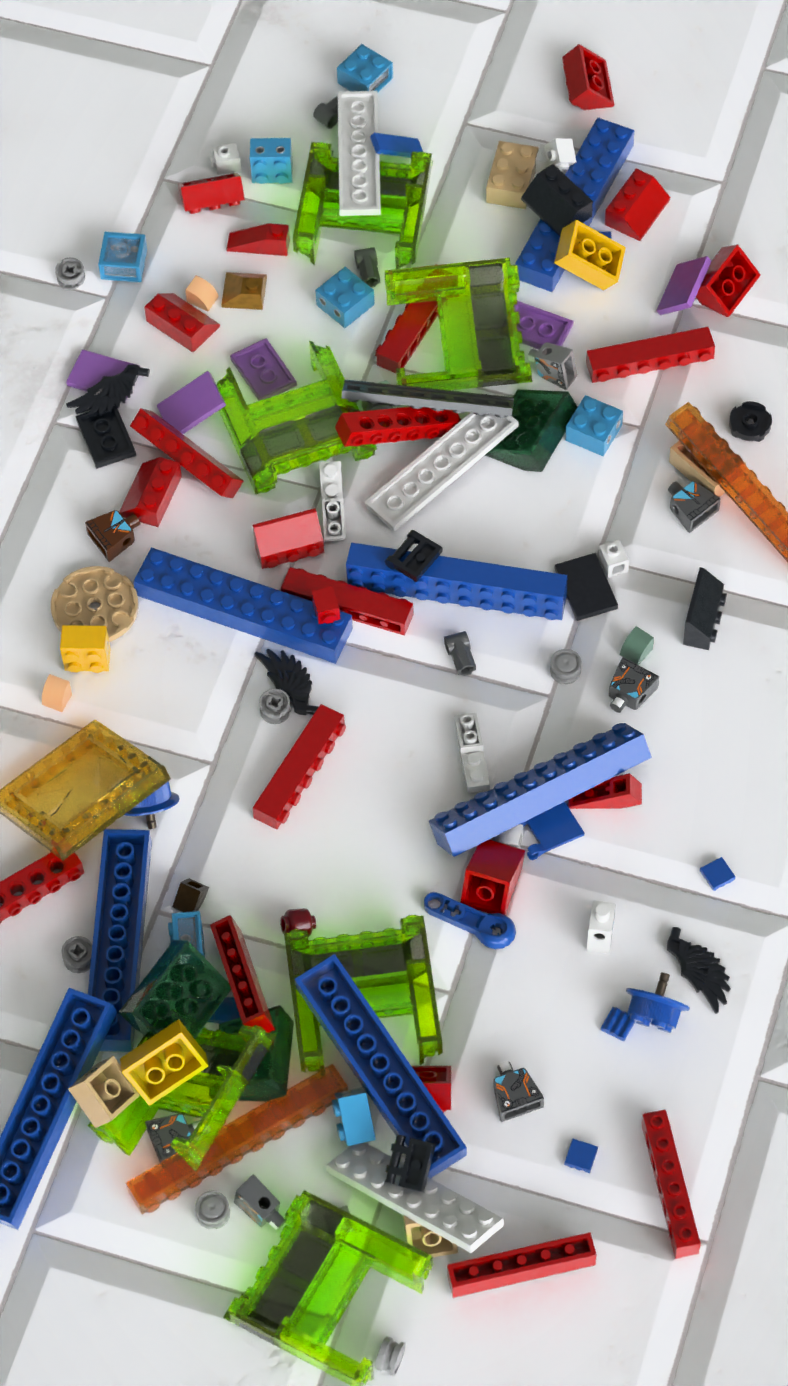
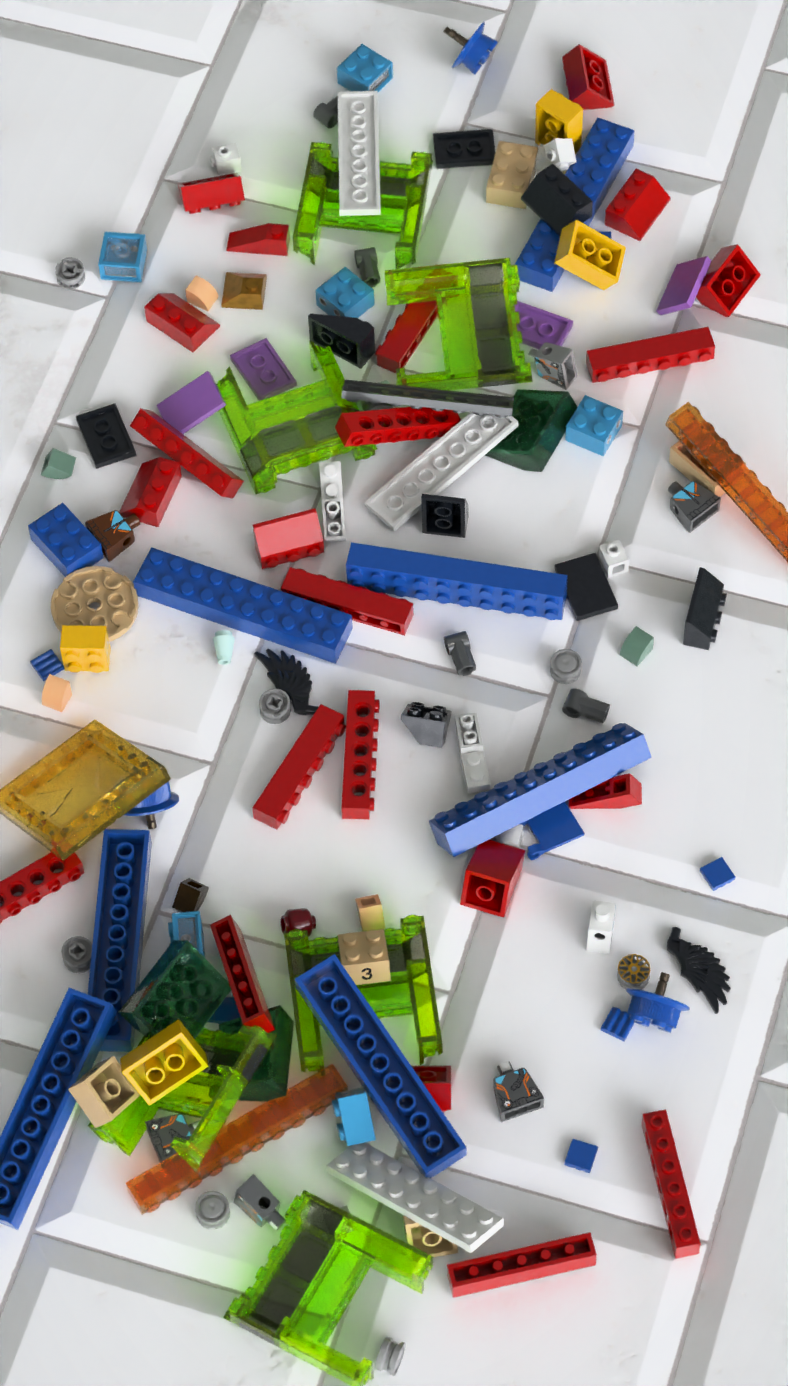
(47, 664): none -> blue piece
(58, 465): none -> sand green brick
(65, 540): none -> blue brick
(92, 368): medium lavender tile -> none
(109, 391): black animal -> none
(223, 646): none -> light aqua cone
(271, 160): dark azure piece -> none
(325, 605): red brick -> none
(346, 336): none -> black slope
(352, 805): none -> red brick
(365, 956): none -> tan brick
(370, 913): none -> light nougat brick
(395, 145): blue tile -> none
(416, 1163): black plate -> none
(418, 560): black plate -> none
(427, 723): none -> slope
(444, 515): none -> black slope
(464, 148): none -> black tile
(473, 921): blue beam -> none
(474, 50): none -> blue piece
(558, 119): none -> yellow brick
(579, 704): none -> dark grey piece
(631, 686): dark grey torso -> none
(633, 972): none -> light grey wheel
(750, 432): black plate -> none

